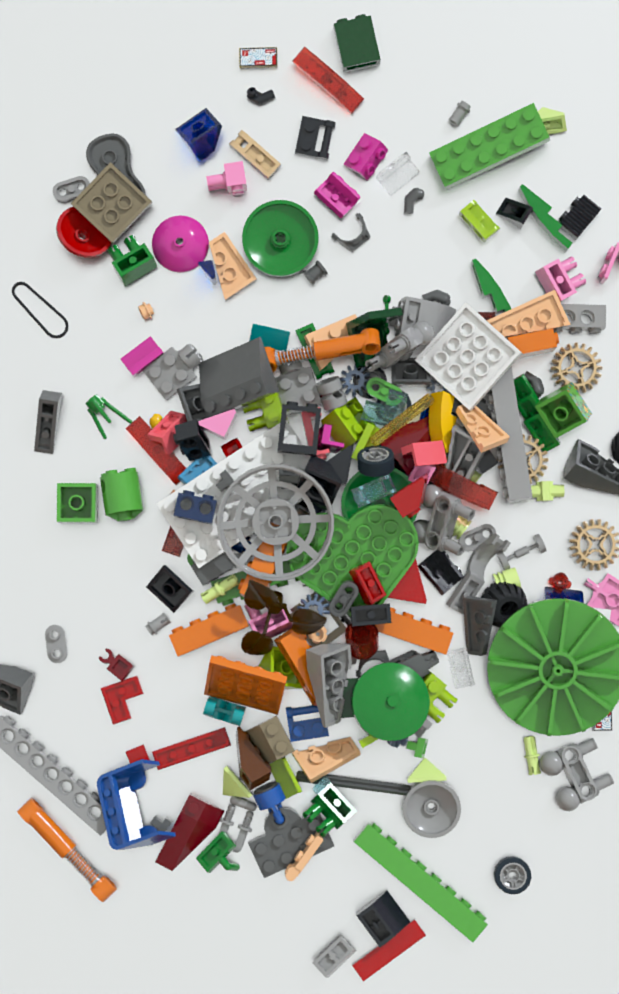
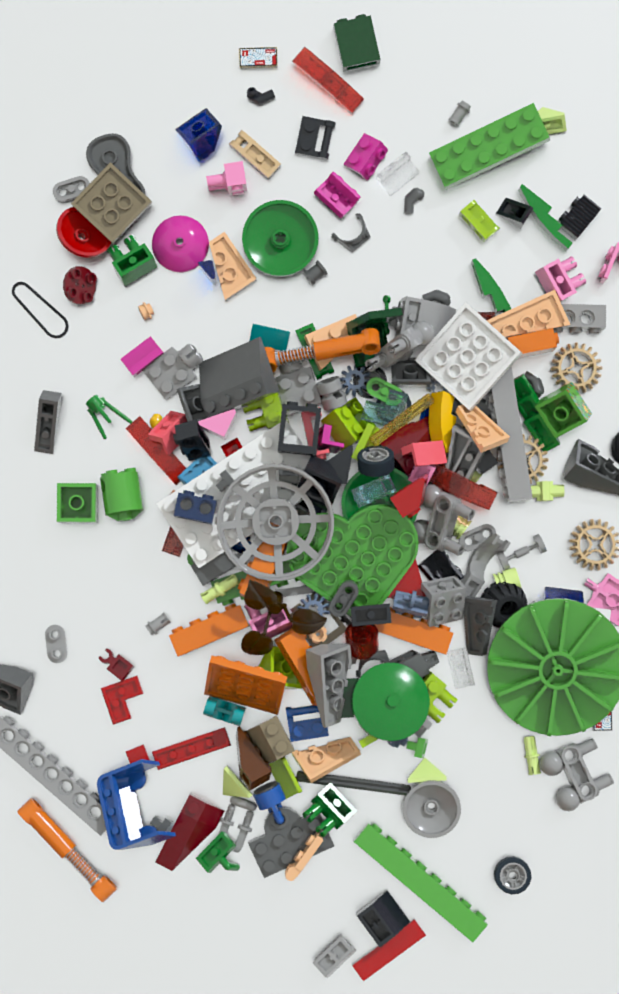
(77, 293): none -> dark red plate
(169, 588): black slope -> none
(295, 591): none -> light grey tile
(321, 784): clear light blue tile -> none
(368, 583): red slope -> none
(411, 604): none -> sand blue hips
(445, 600): none -> light grey bracket
(560, 577): clear red plate -> none

